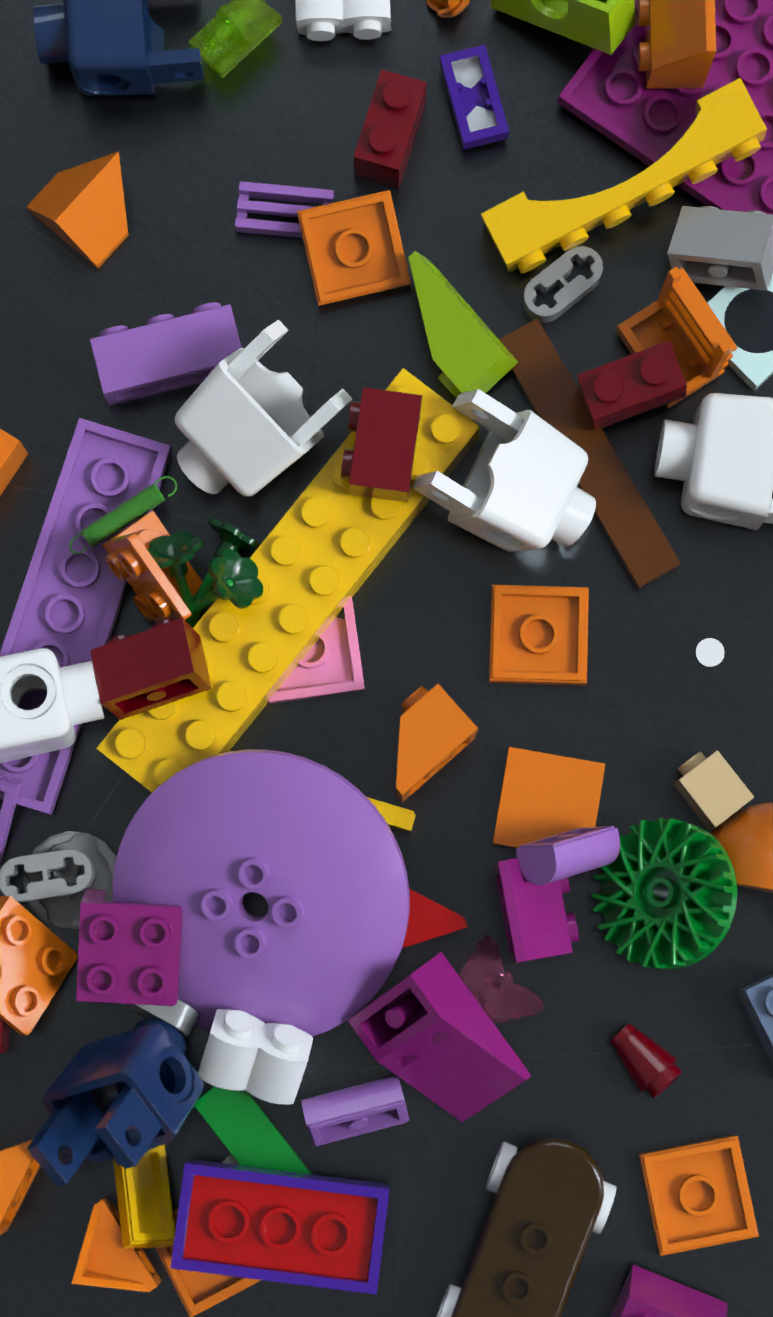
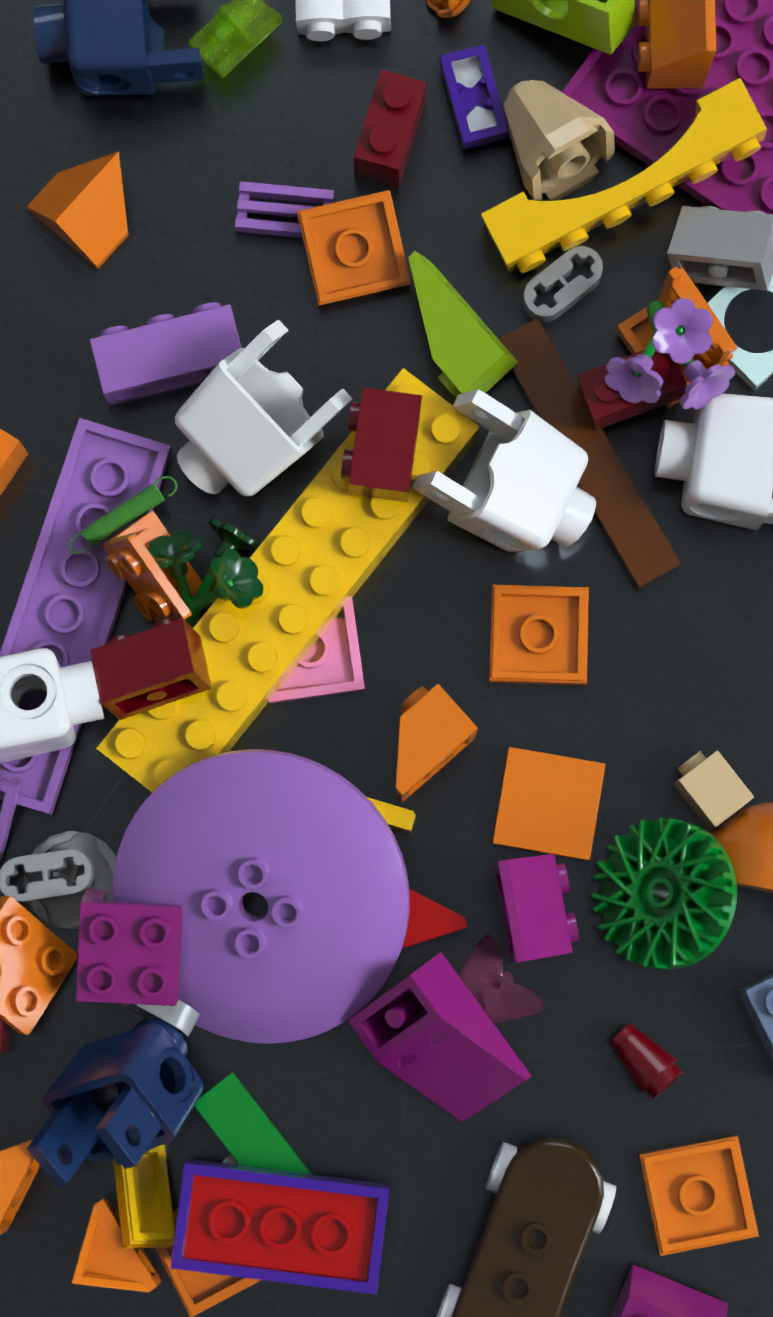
(255, 1056): white brick -> none
(355, 1110): medium lavender brick -> none
(555, 139): none -> tan cone
(568, 853): medium lavender brick -> none
(681, 334): none -> medium lavender plant
(710, 652): white sticker -> none

